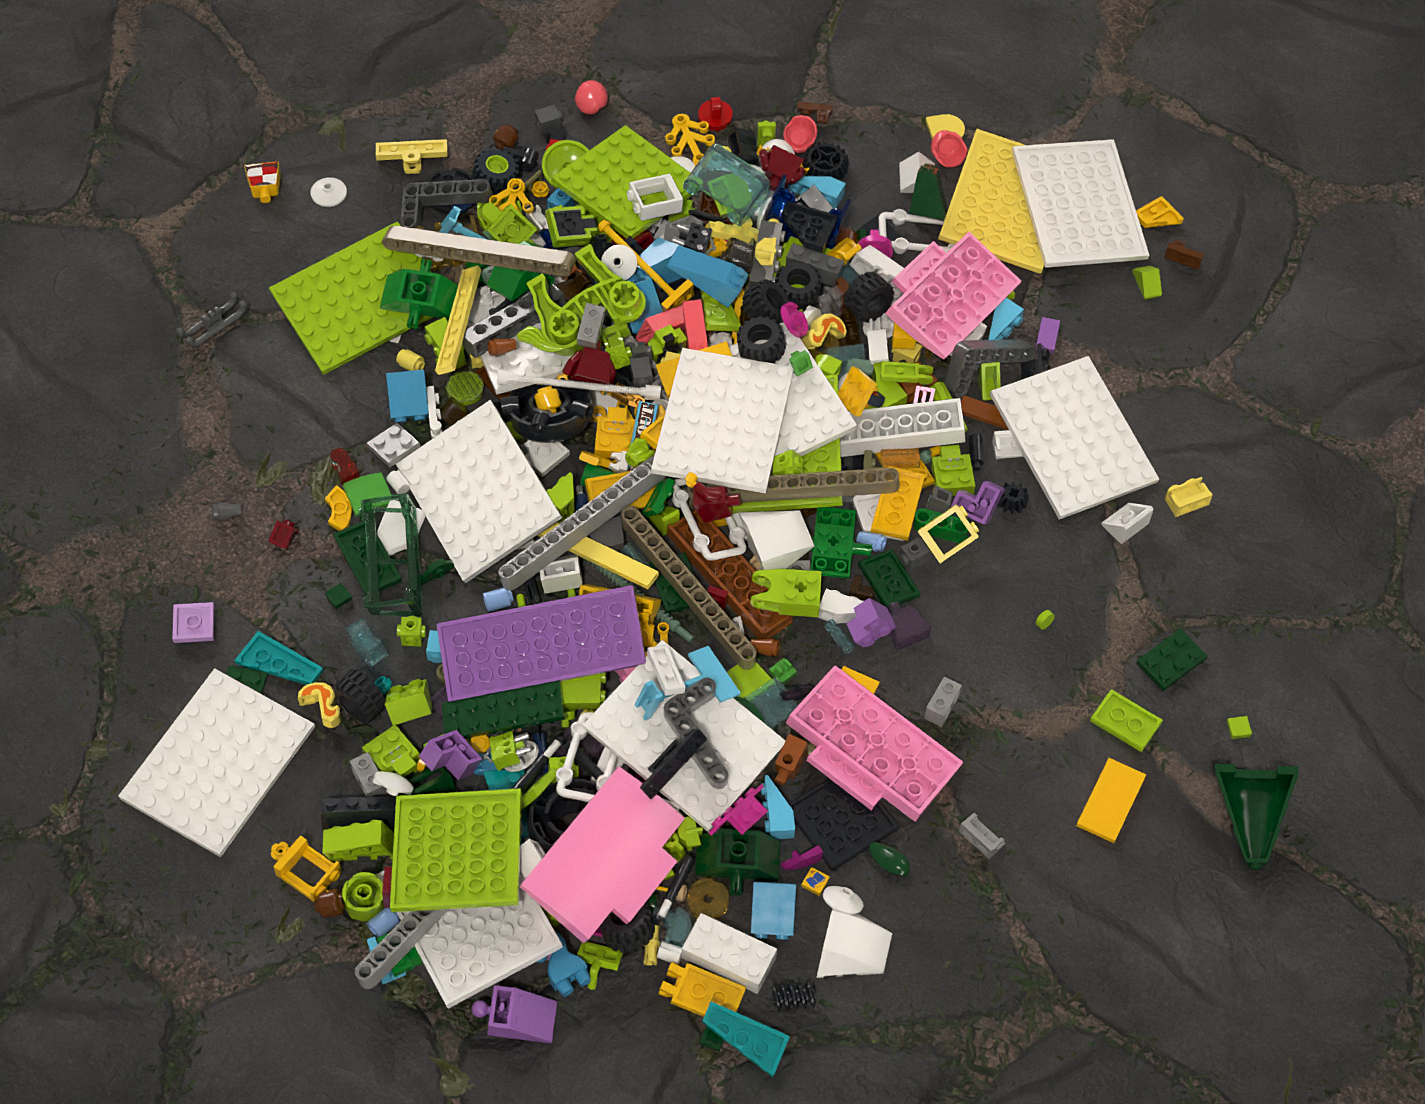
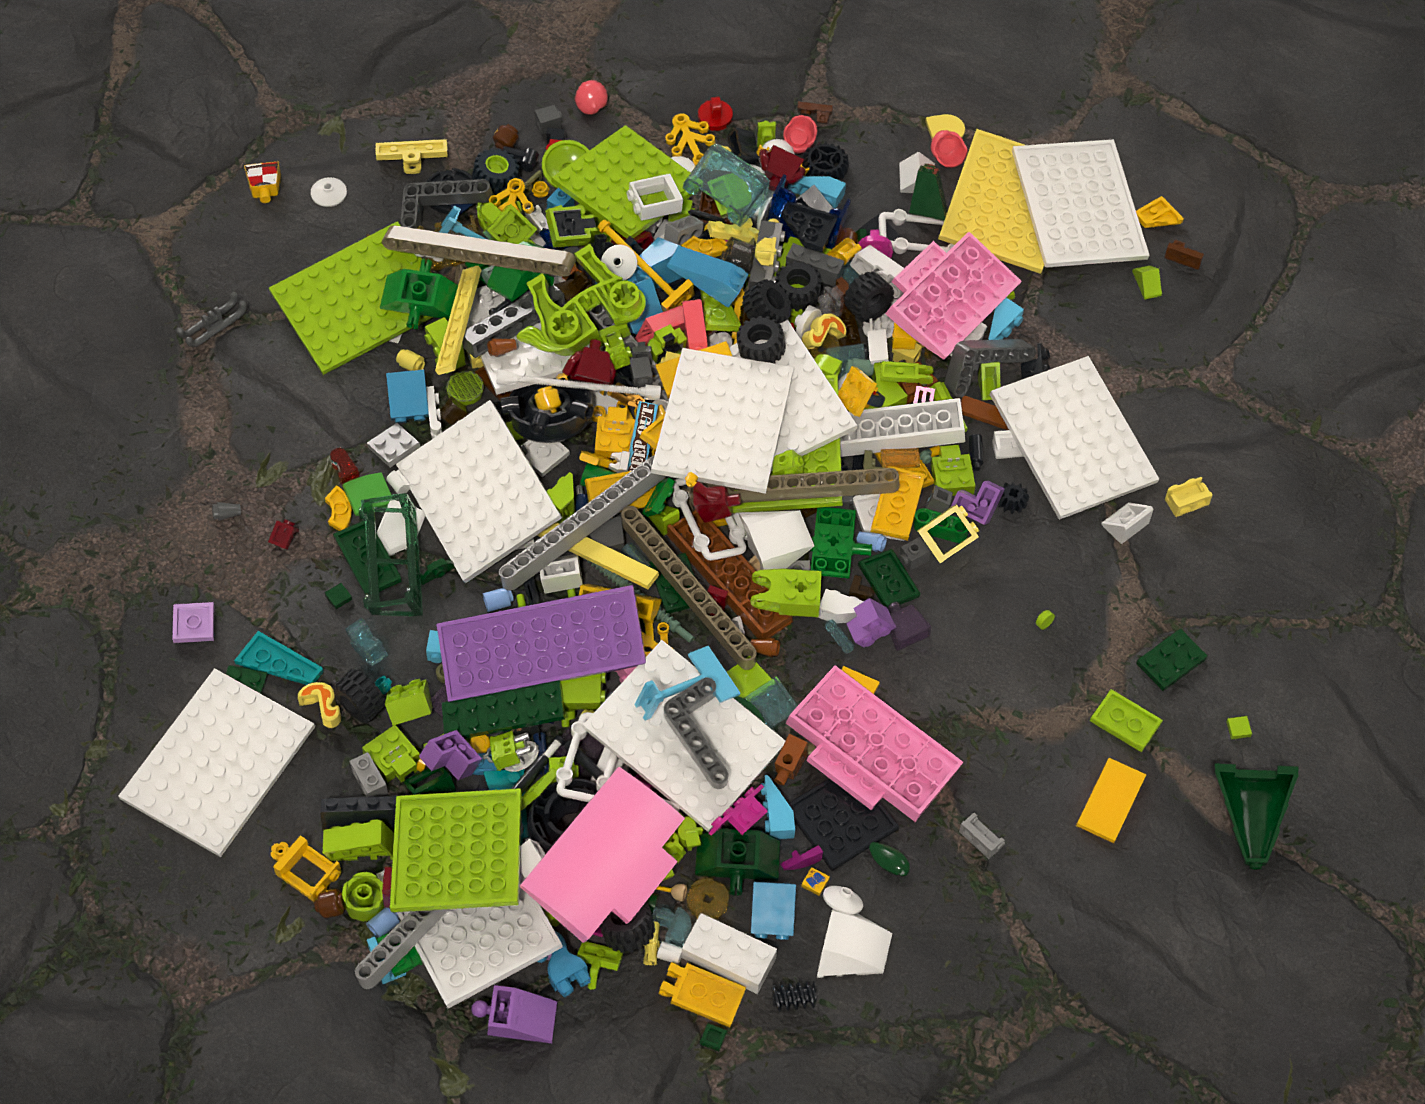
(393, 782): white dish -> none
(411, 631): lime brick -> none
(591, 325): light grey brick -> none
(638, 452): lime piece -> none
(646, 628): yellow plate -> none
(666, 670): white plate -> none
(671, 762): black bracket -> none
(674, 888): black piece -> none
(695, 239): black piece -> none
(752, 1039): teal wing -> none
(783, 671): bright green tile -> none
(794, 320): dark pink tile -> none
(796, 692): black axle -> none
(800, 362): bright green tile -> none
(942, 701): light grey brick -> none
(1048, 333): medium lavender tile -> none

